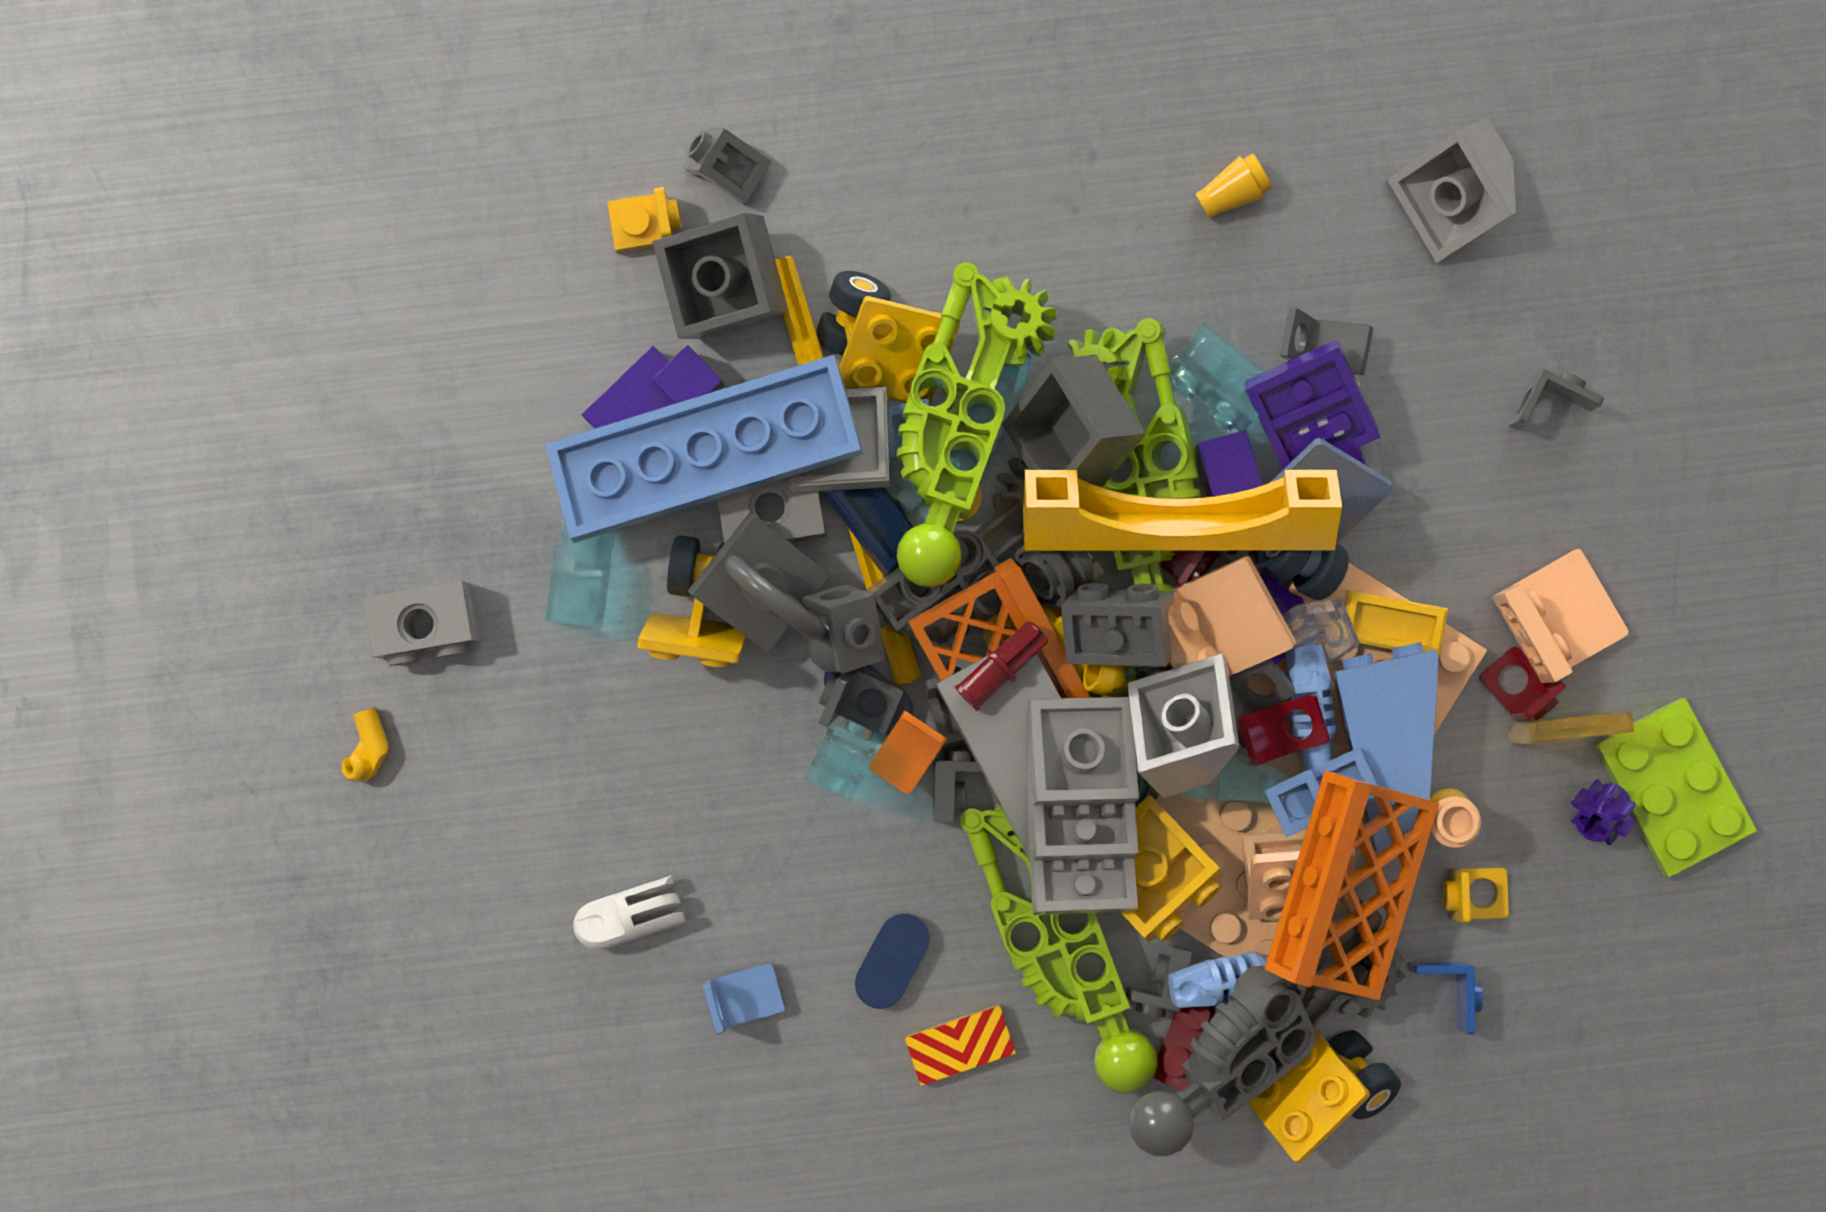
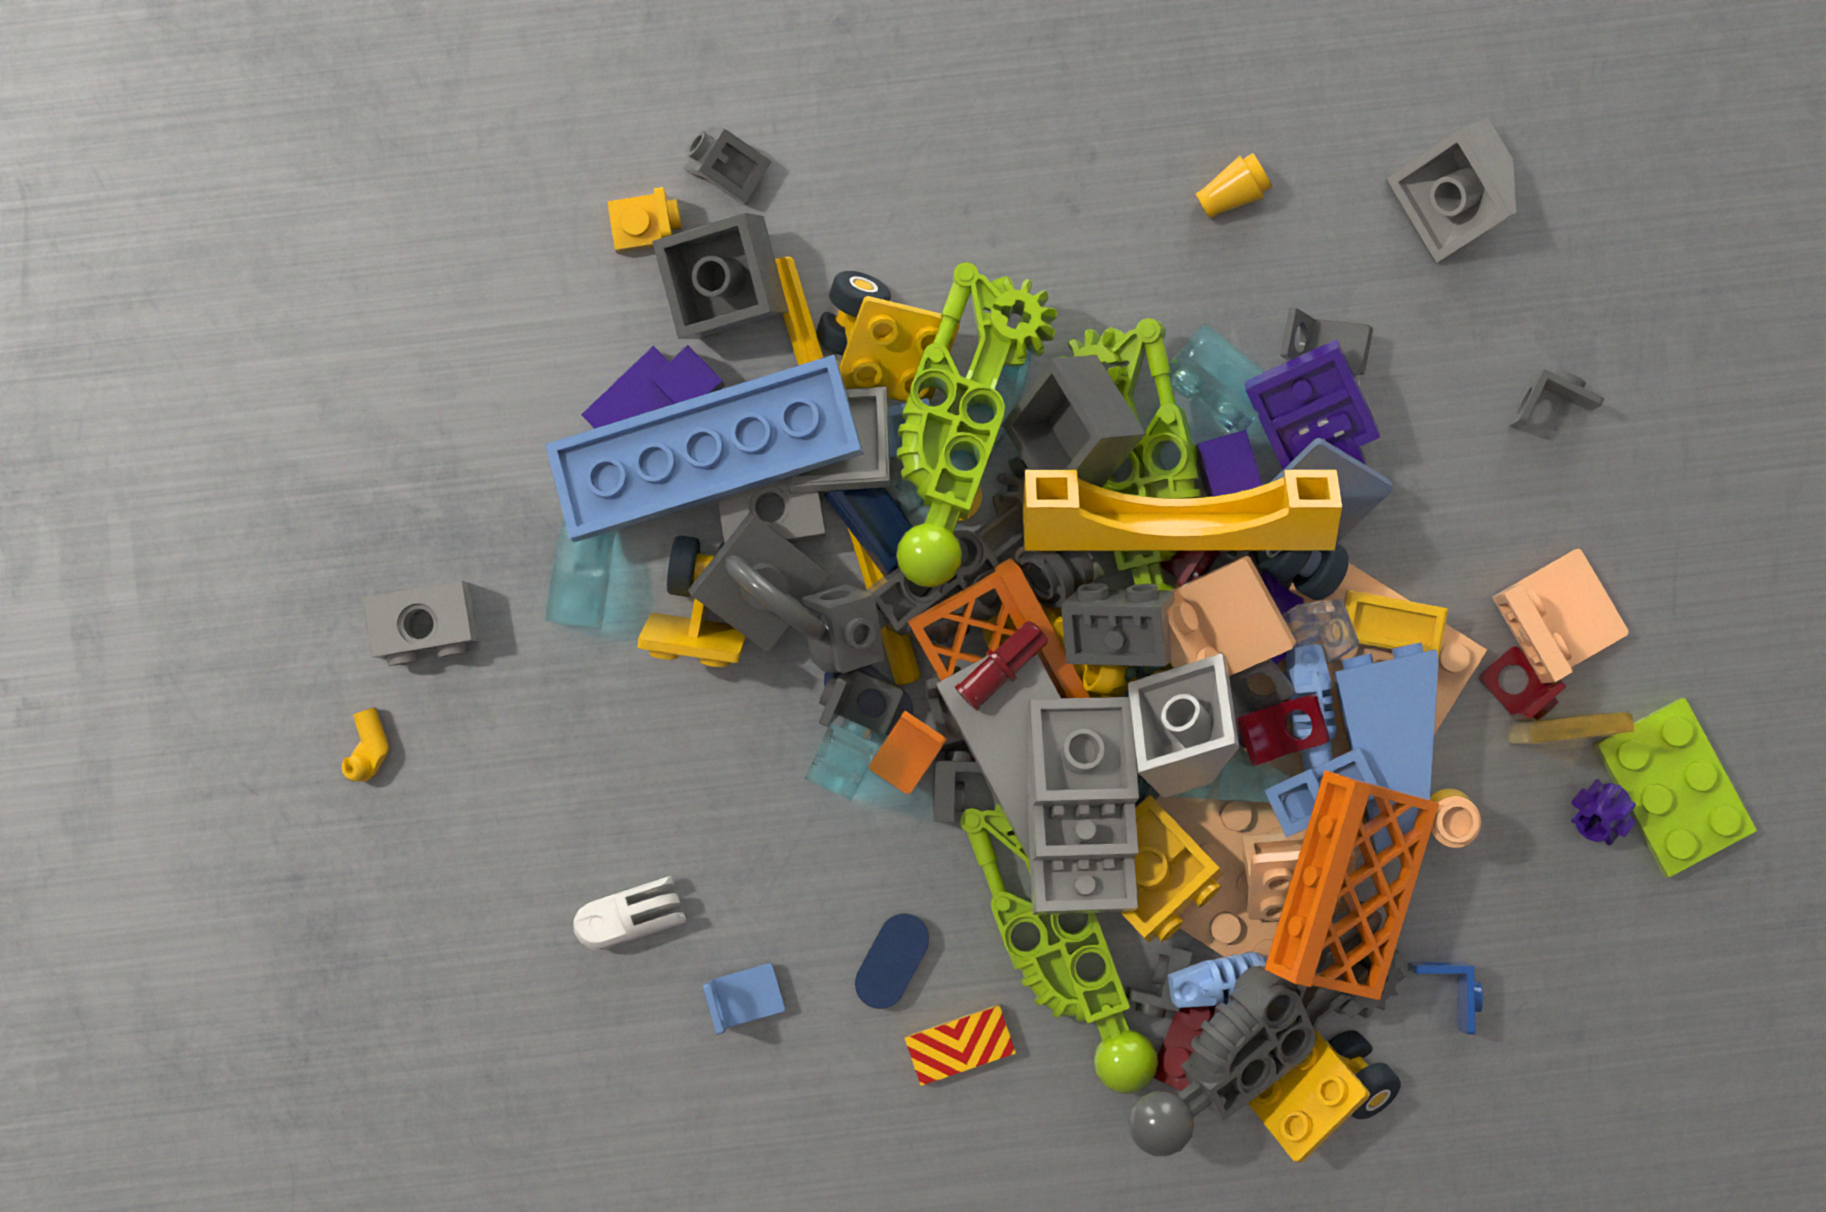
(1457, 894): yellow bracket -> none

